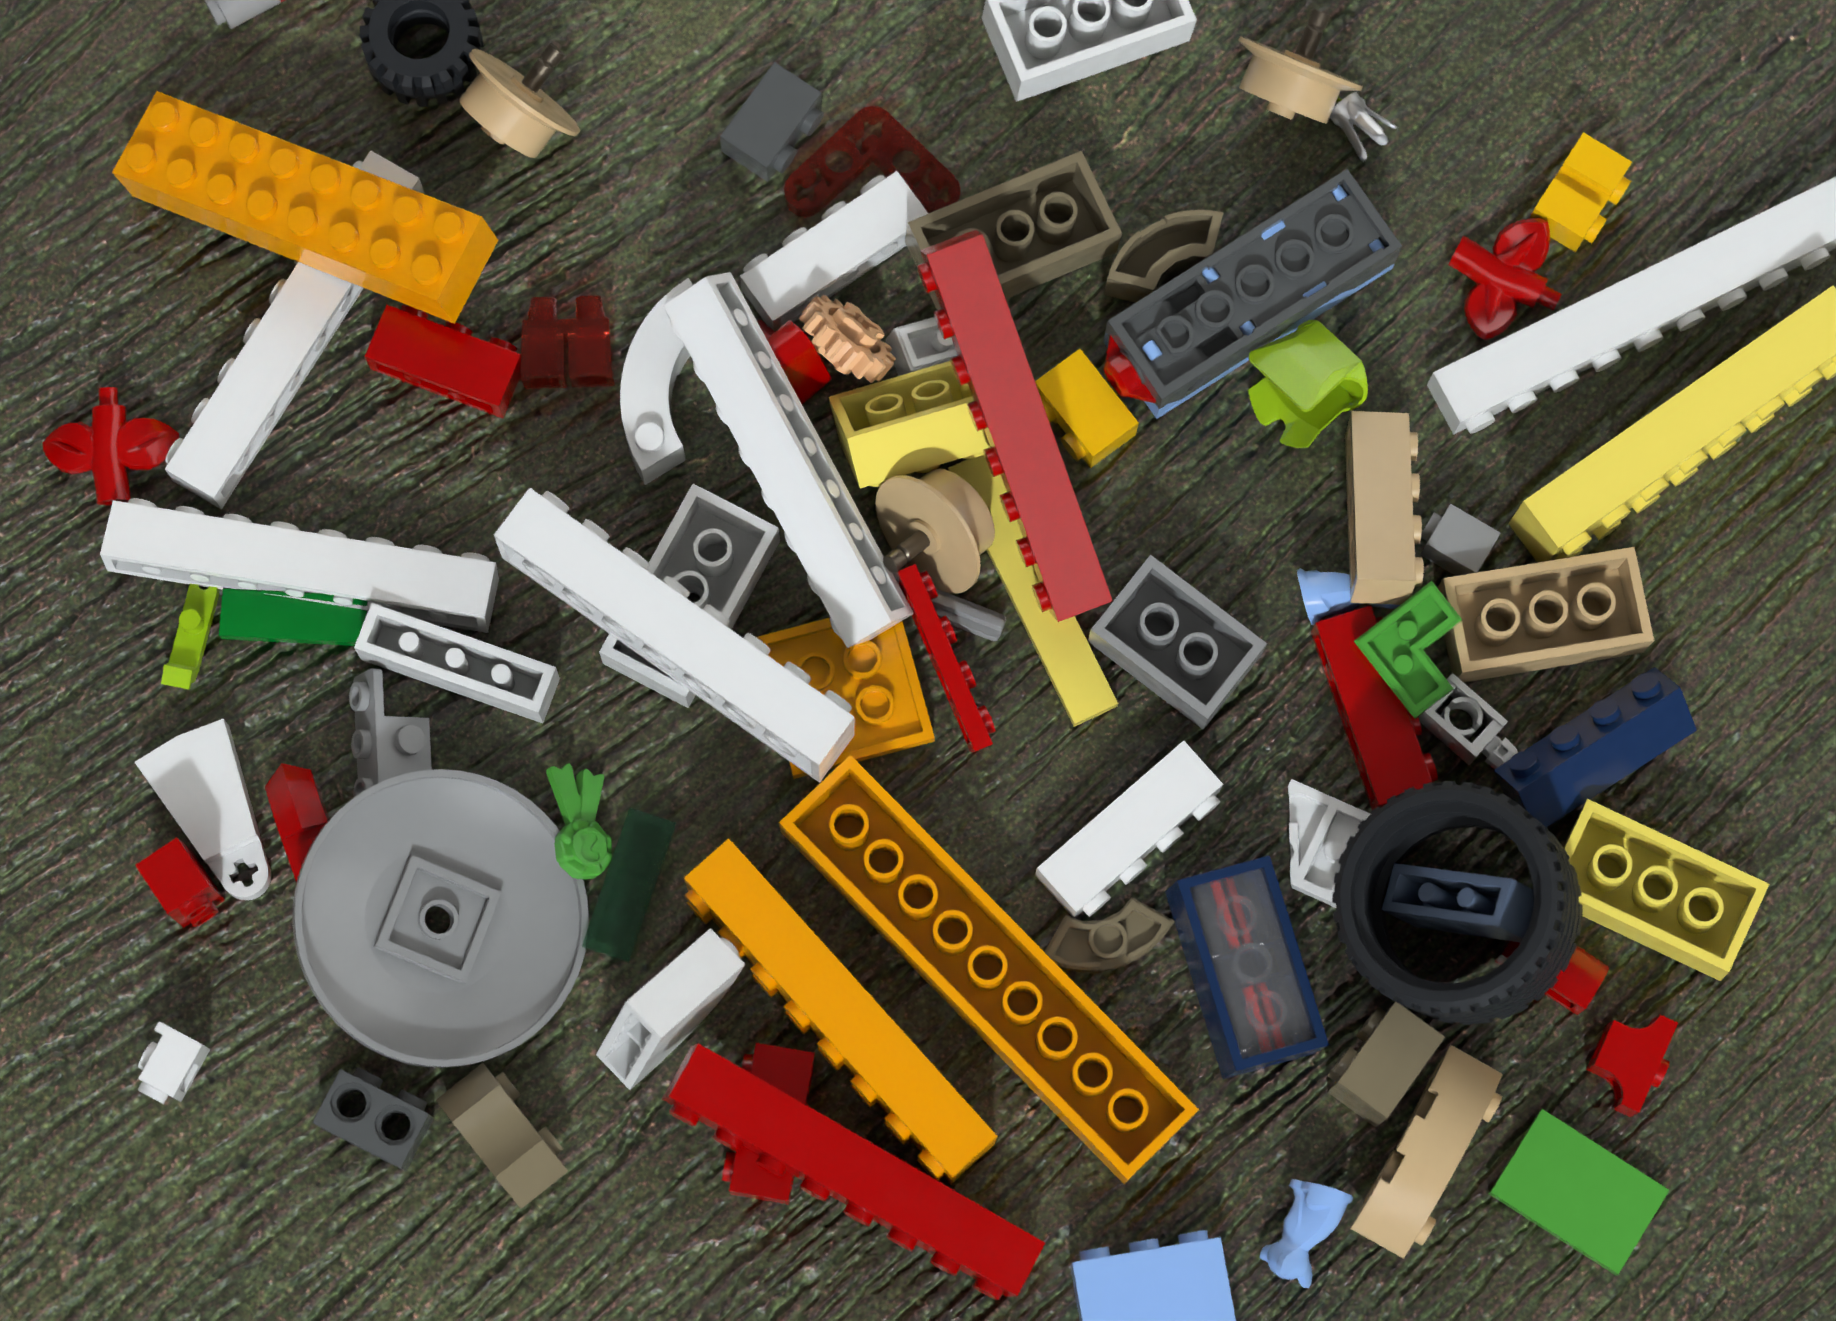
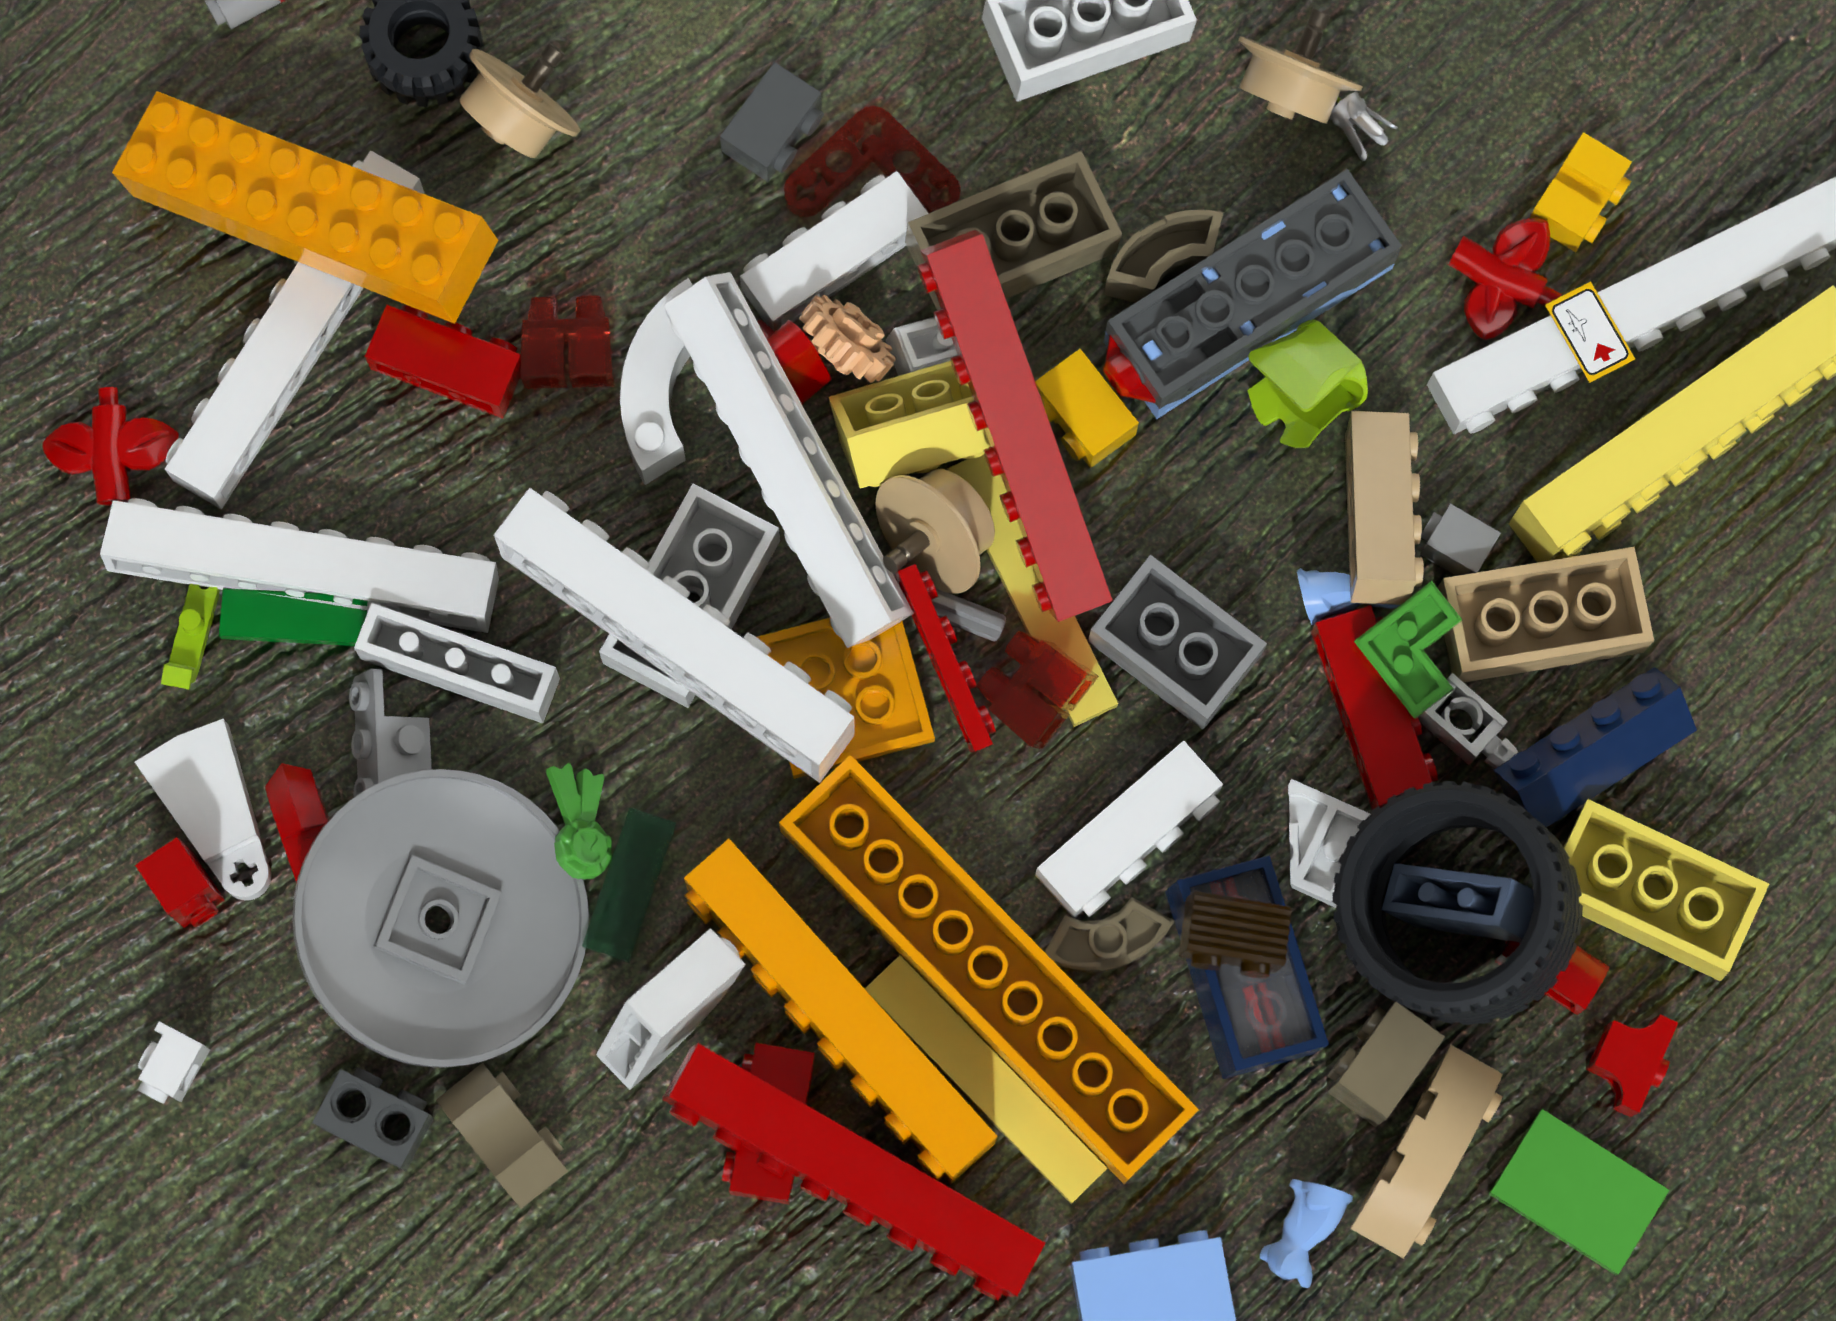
(986, 1079): none -> light yellow tile
(1047, 670): none -> clear red hips
(1235, 934): none -> dark brown brick
(1590, 332): none -> white sticker

